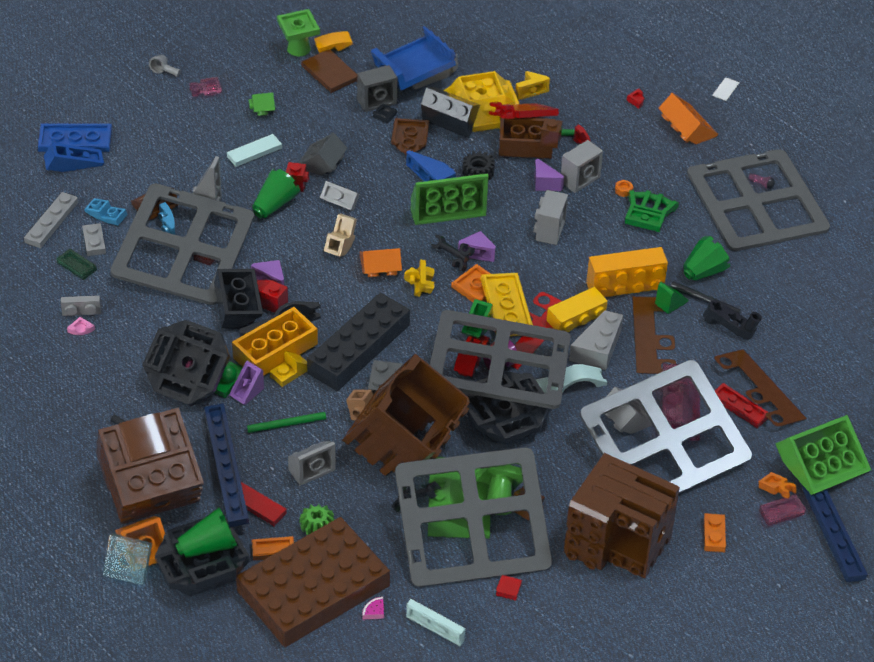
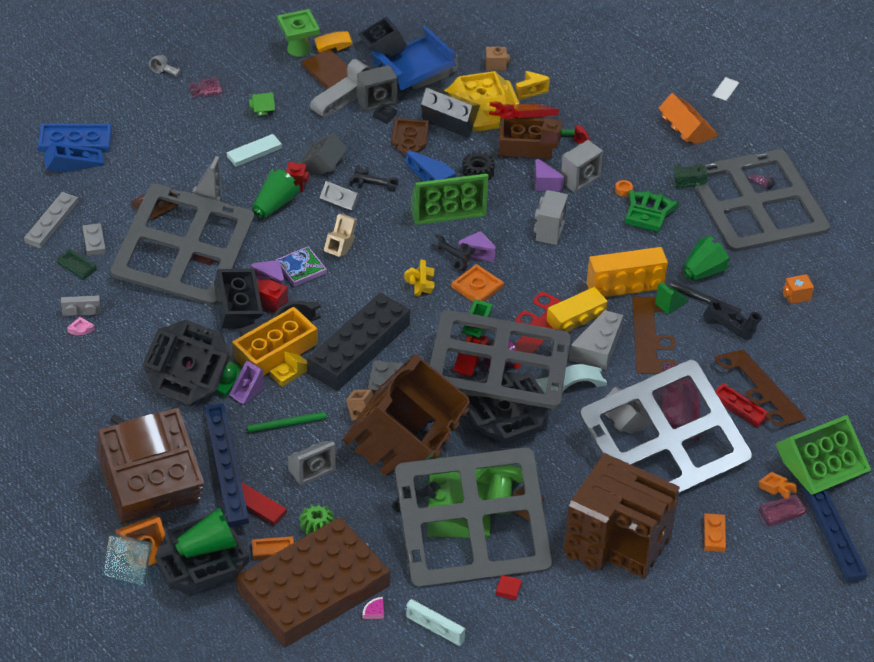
(103, 211): dark azure slope -> none
(167, 218): dark azure slope -> none
(301, 266): none -> tile
(340, 93): none -> light grey beam
(361, 176): none -> black bar
(381, 261): orange slope -> none
(383, 37): none -> black slope
(496, 58): none -> medium nougat brick
(507, 297): yellow plate -> none
(636, 98): red tile -> none
(690, 176): none -> clear green leg
(798, 289): none -> orange brick

